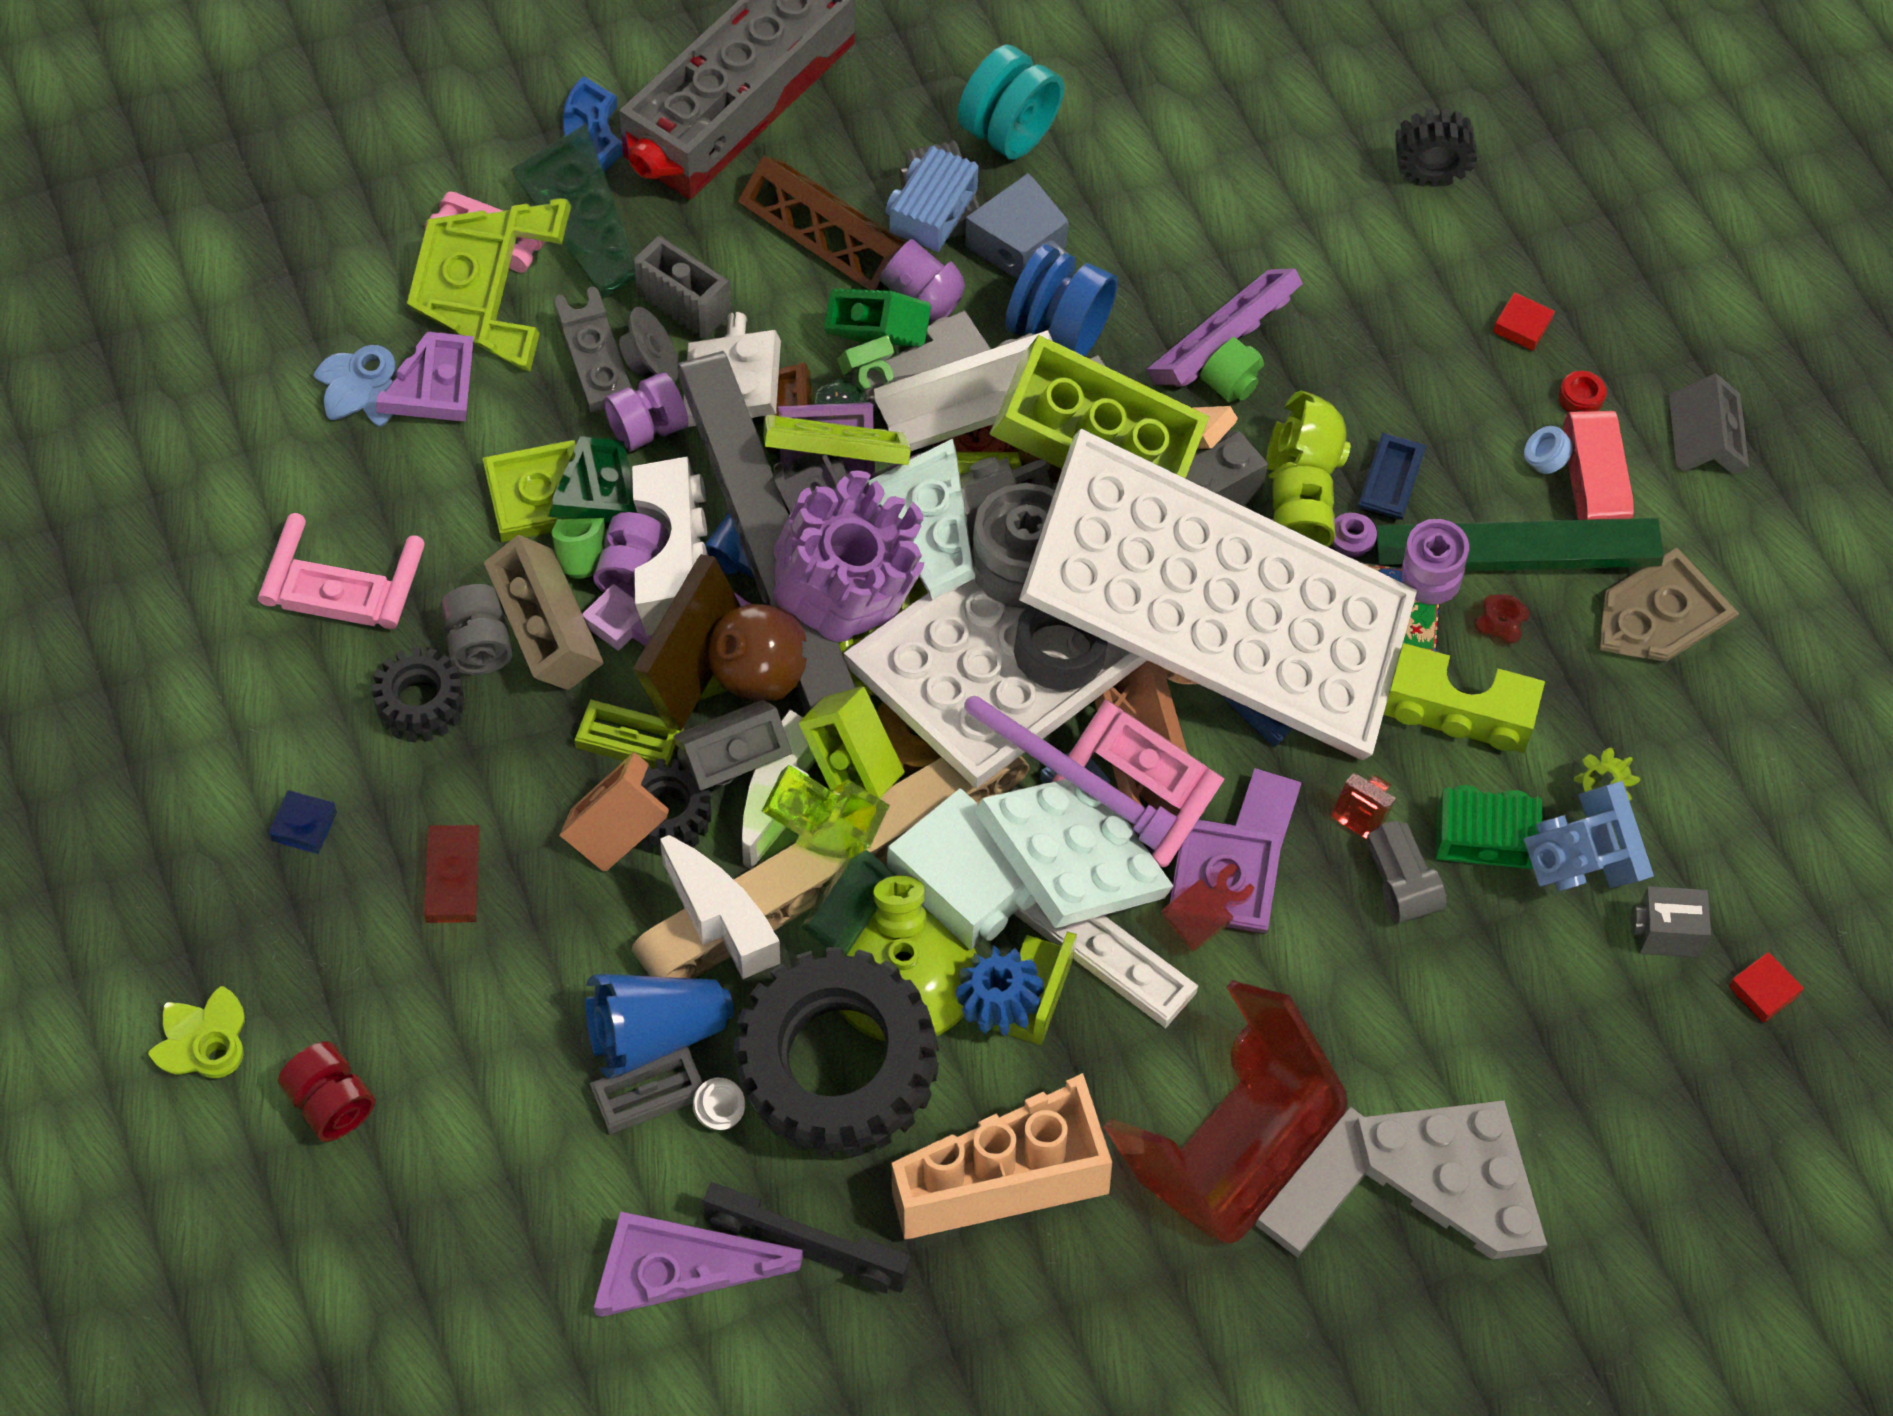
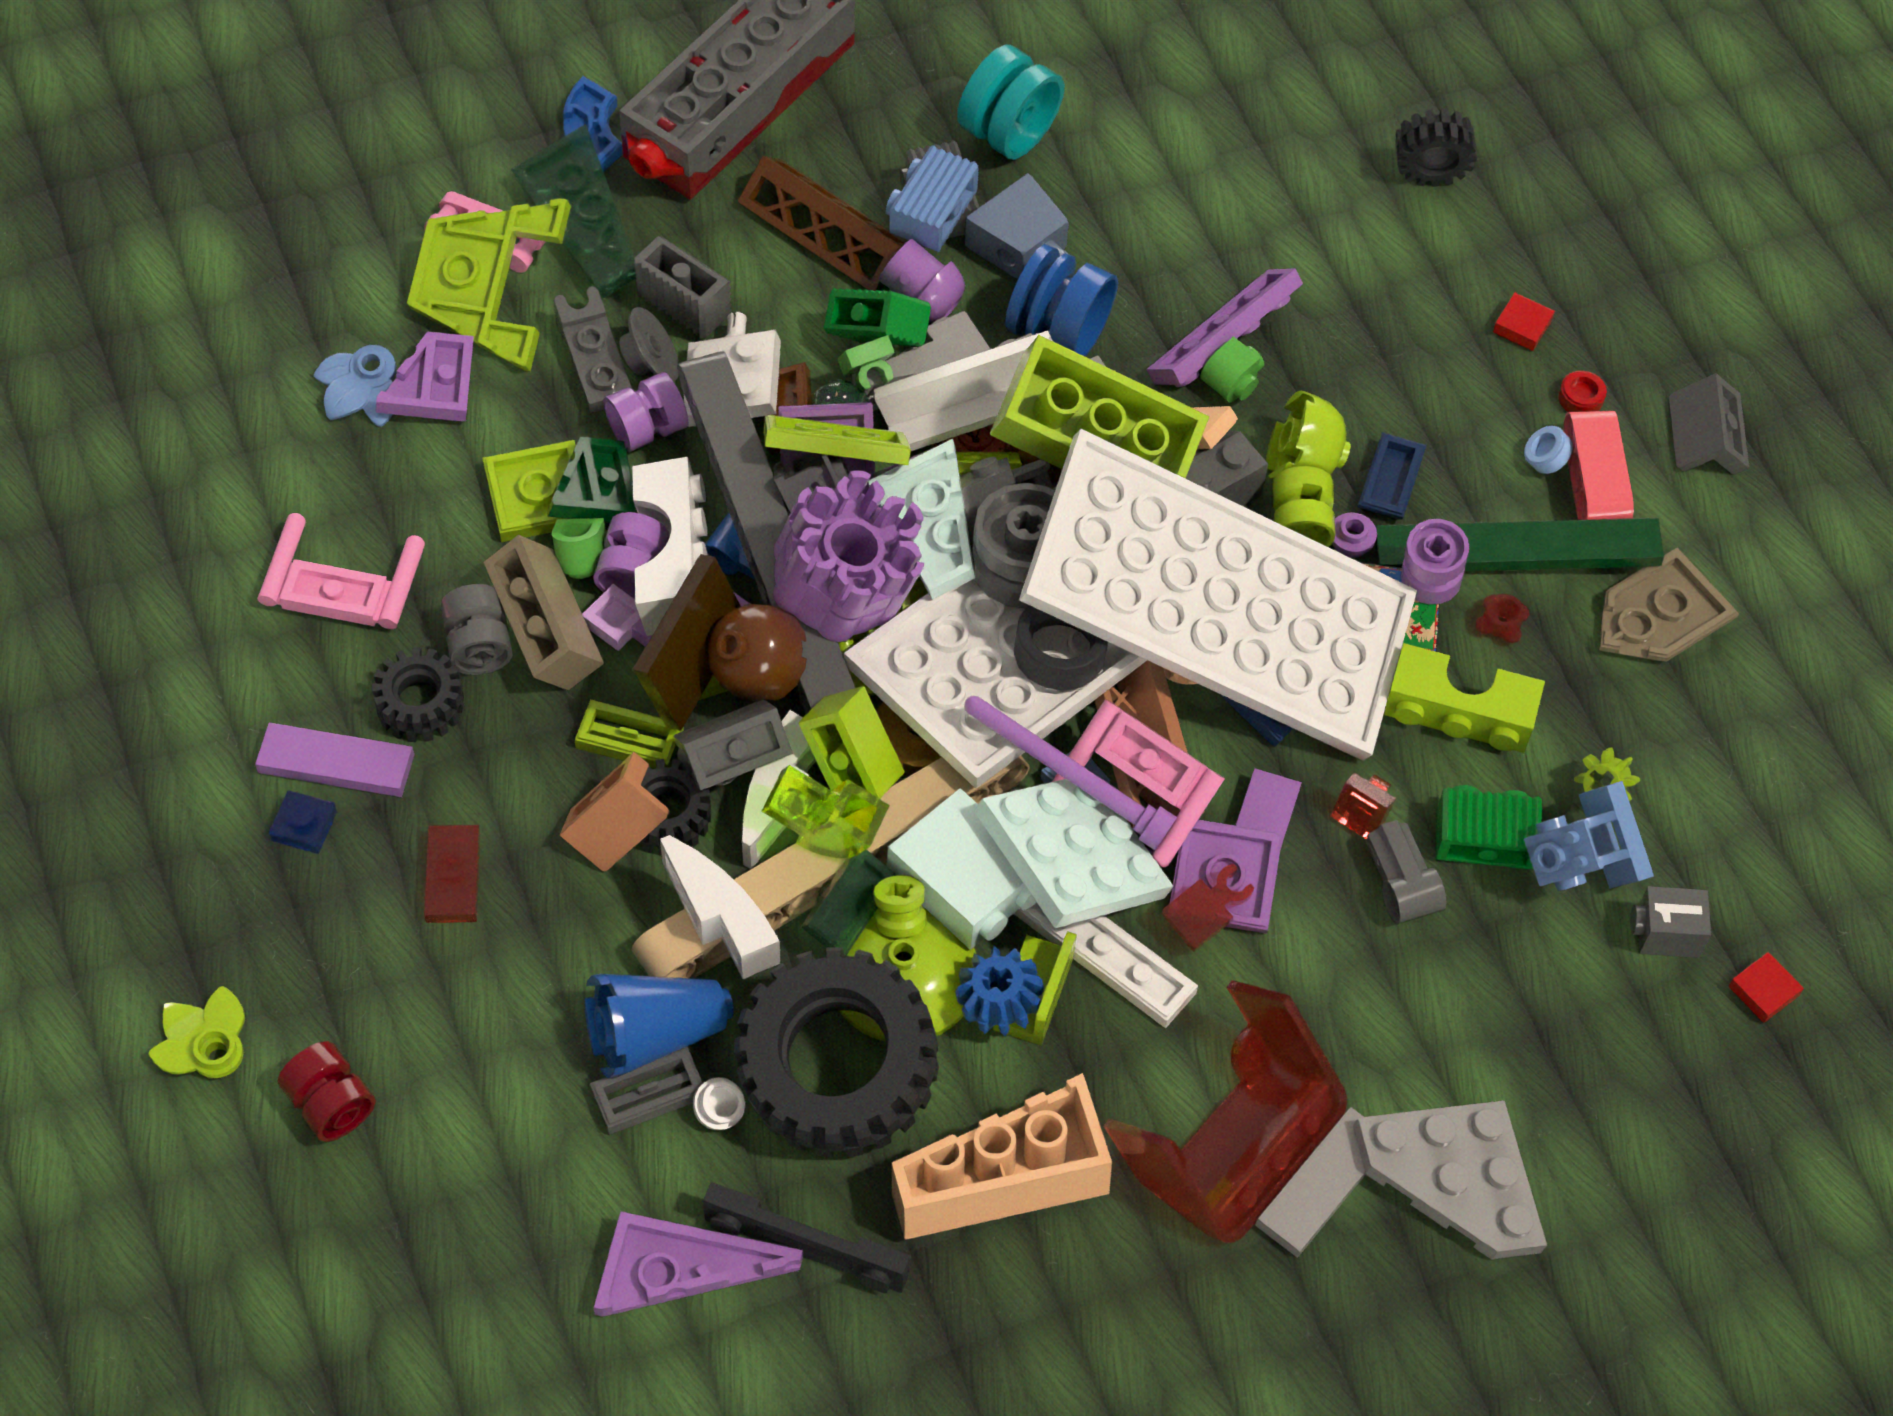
(335, 759): none -> medium lavender tile

